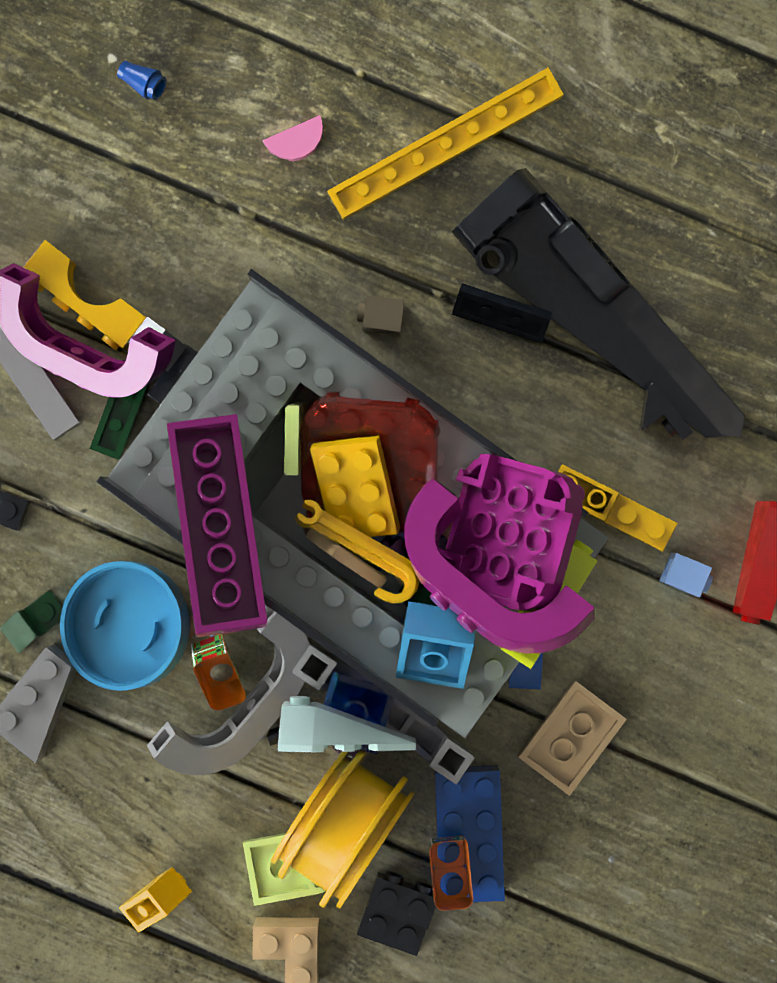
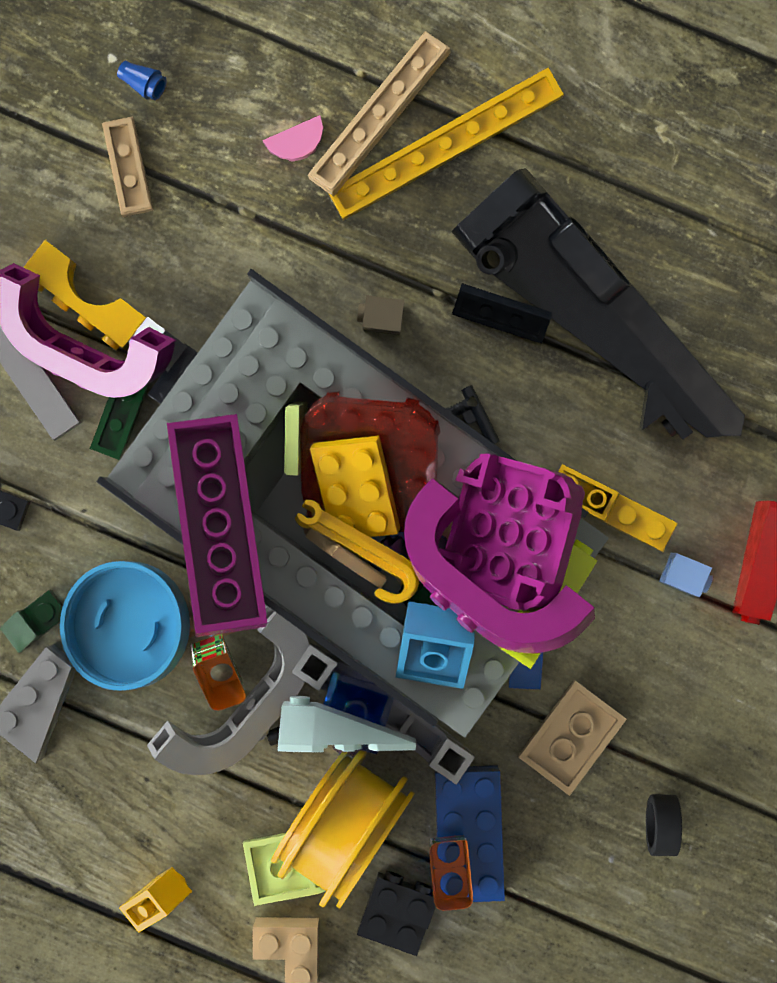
(127, 166): none -> tan tile
(379, 113): none -> tan tile
(474, 413): none -> black hose
(663, 825): none -> black tyre

